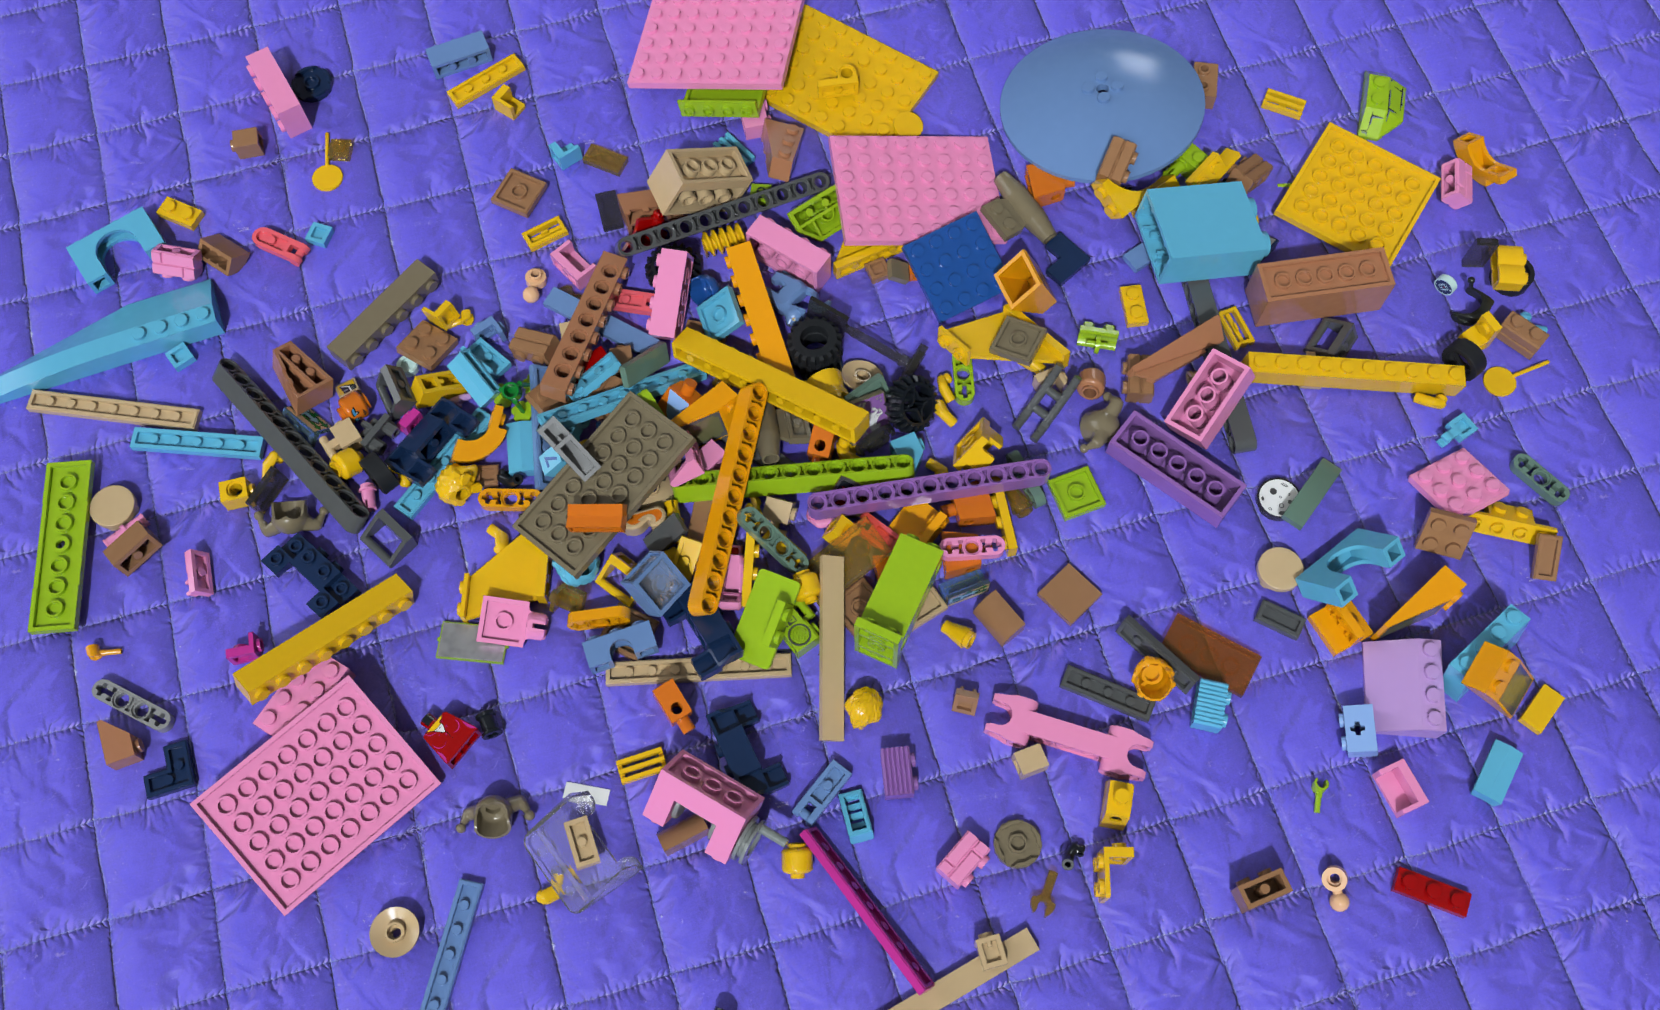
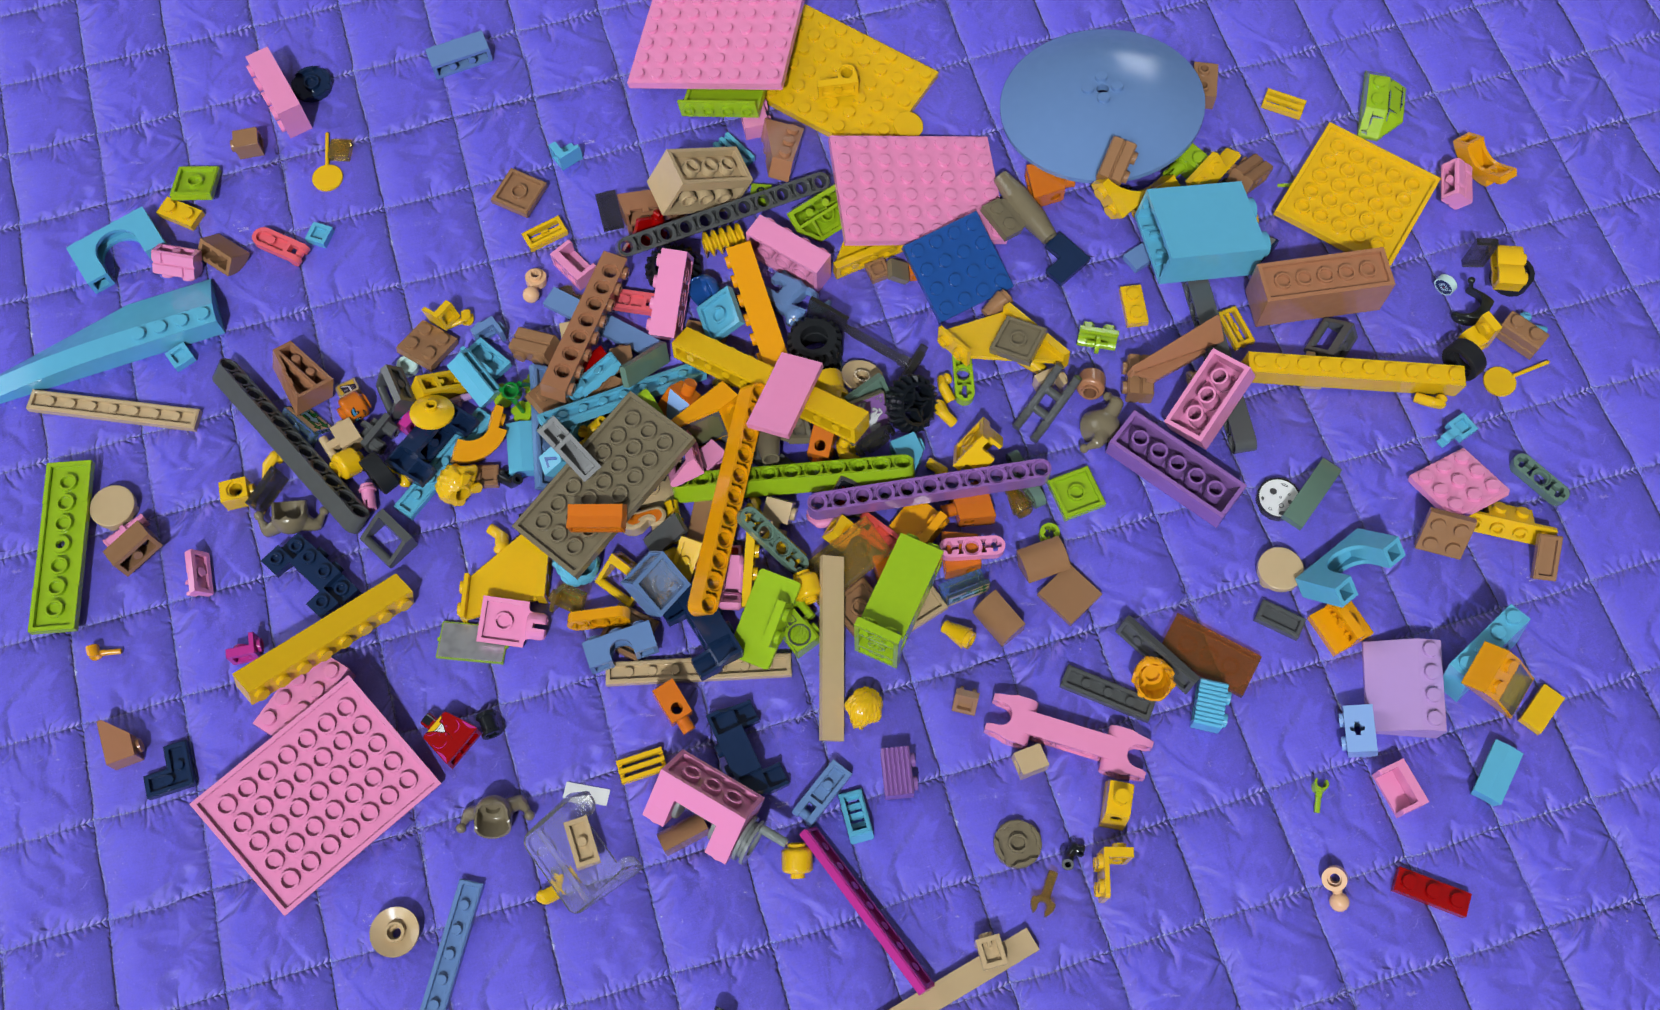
(133, 705): light grey beam -> none
(195, 183): none -> lime tile
(198, 443): medium azure plate -> none
(383, 314): dark tan brick -> none
(432, 412): none -> yellow dish
(486, 80): yellow tile -> none
(494, 505): light orange beam -> none
(506, 103): yellow panel -> none
(587, 431): none -> yellow arm
(605, 160): clear yellow tile -> none
(785, 395): none -> bright pink tile
(963, 860): bright pink brick -> none
(996, 303): none -> medium nougat cone
(1003, 521): yellow plate -> none
(1025, 285): light orange slope -> none
(1043, 559): none -> medium nougat brick
(1051, 527): none -> lime bush
(1262, 890): medium nougat brick -> none
(1436, 594): light orange slope -> none

